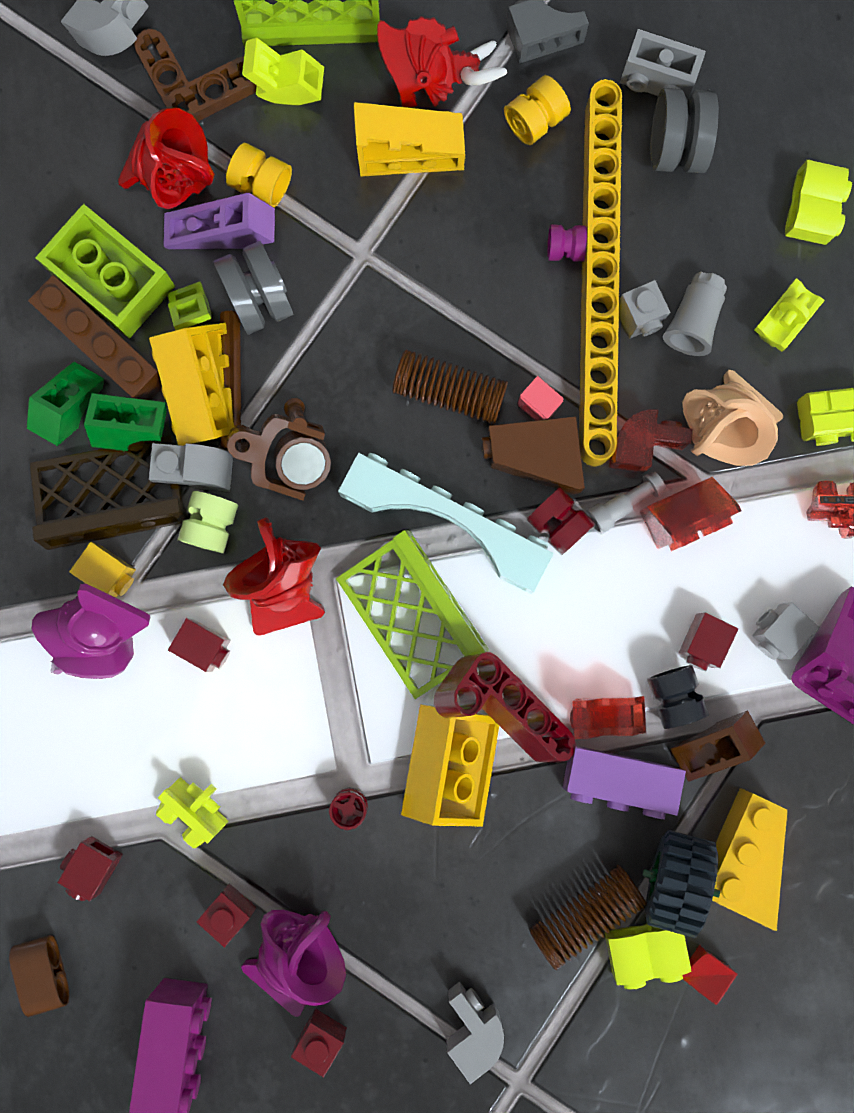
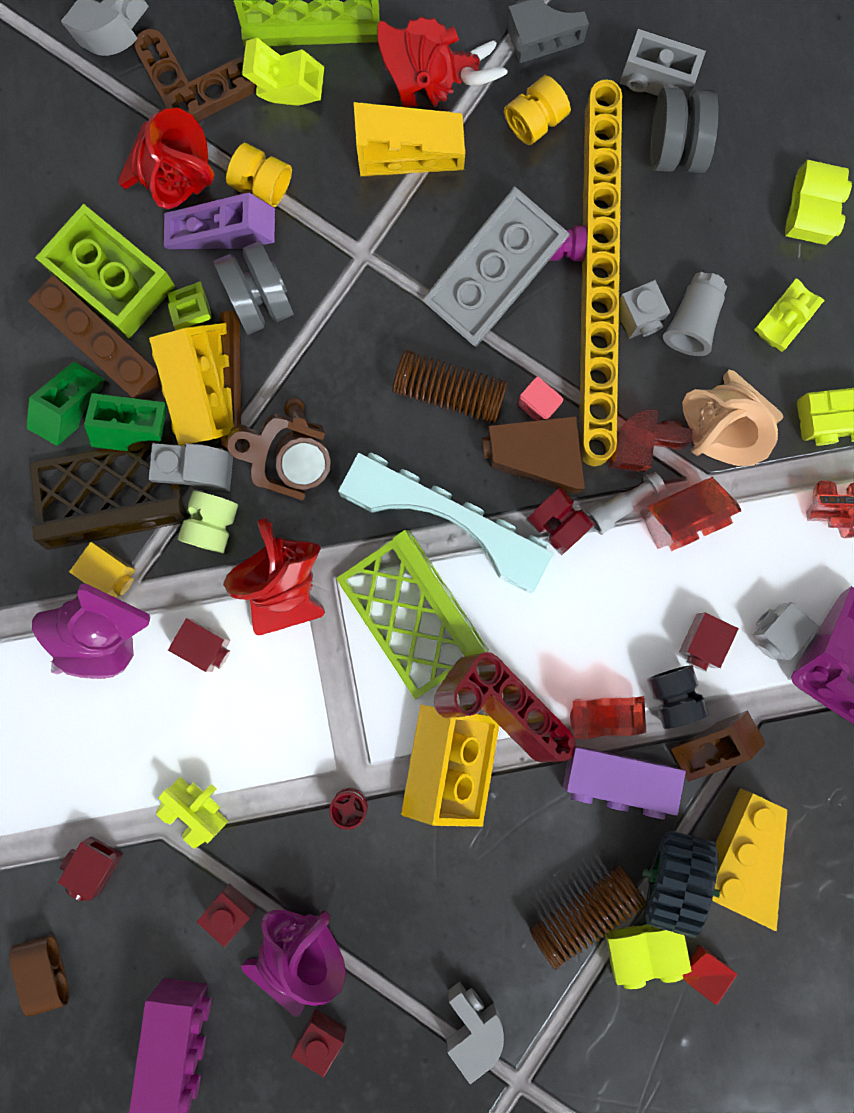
(495, 266): none -> light grey tile

